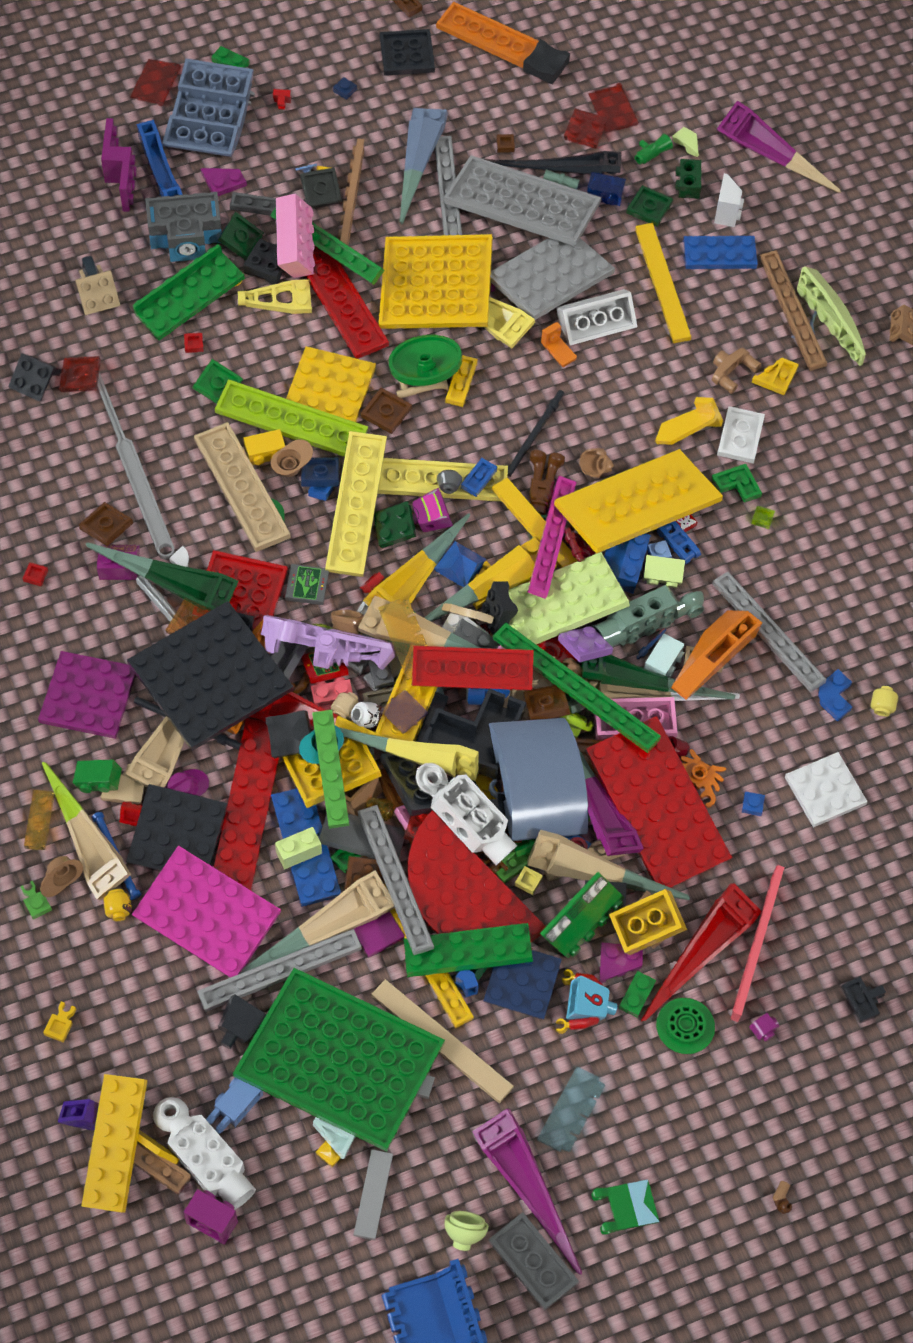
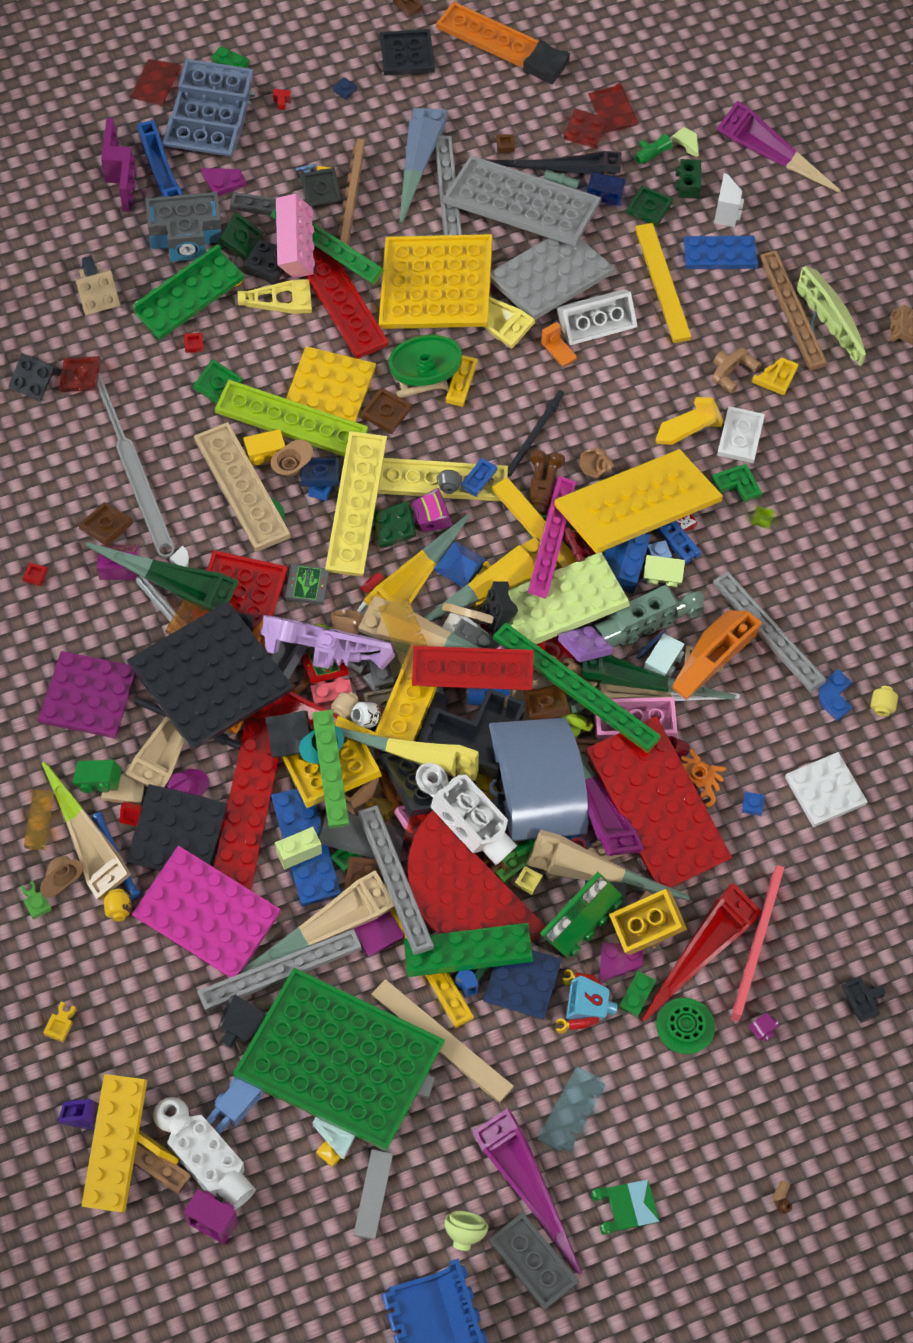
(404, 711): piece -> none

